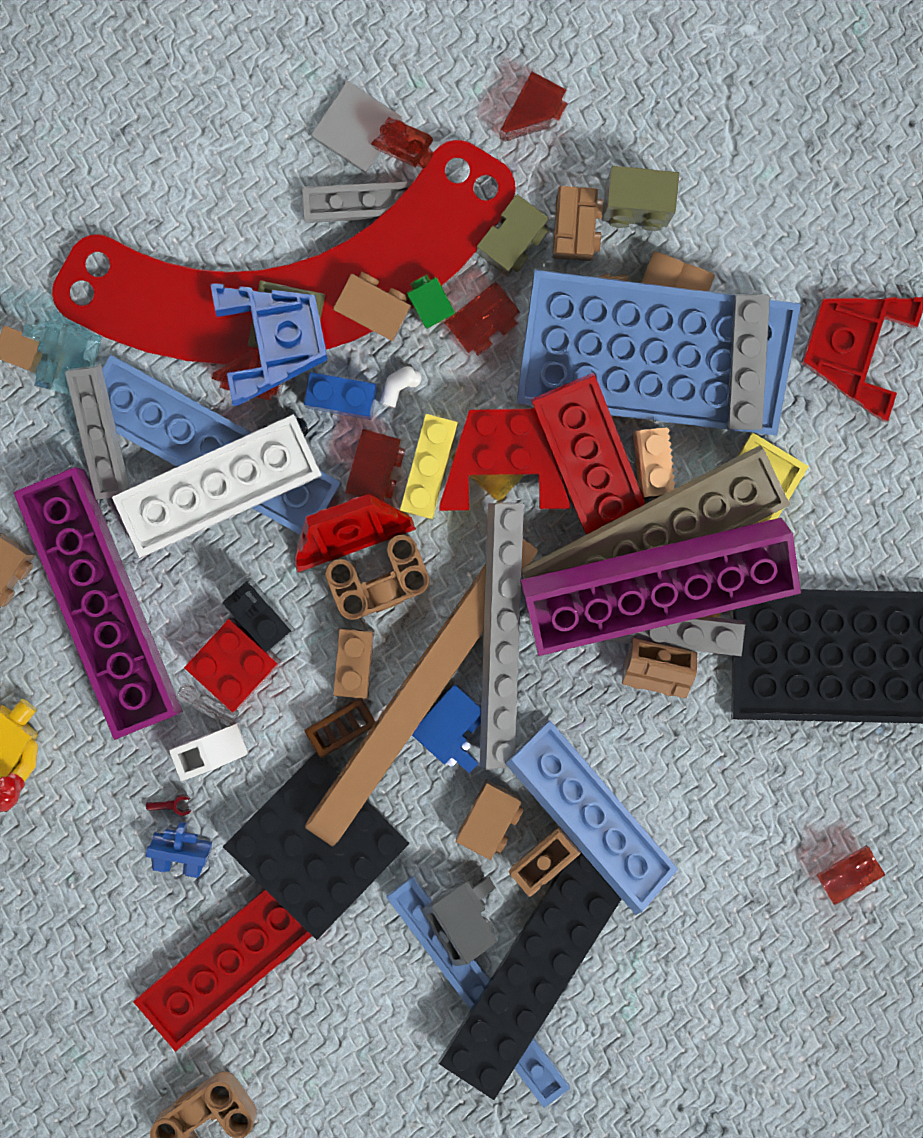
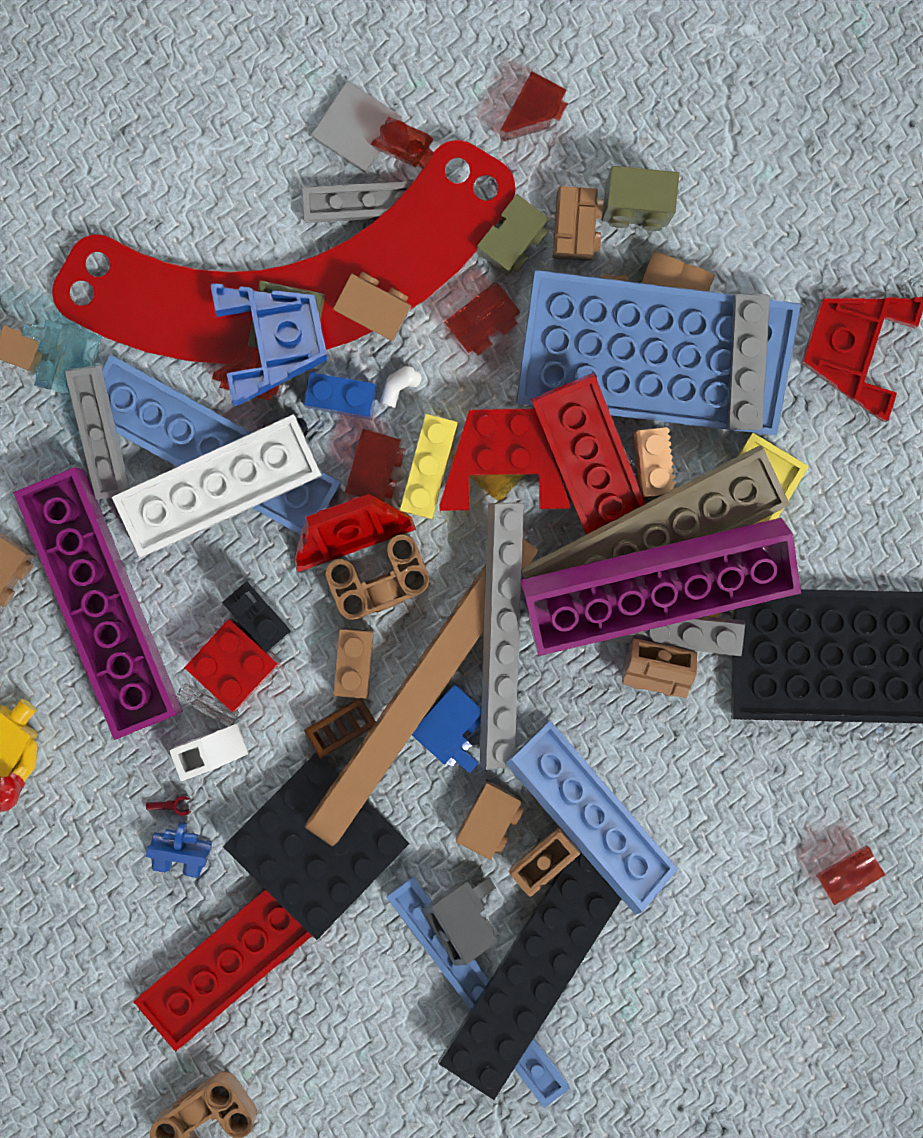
(430, 301): green brick -> none

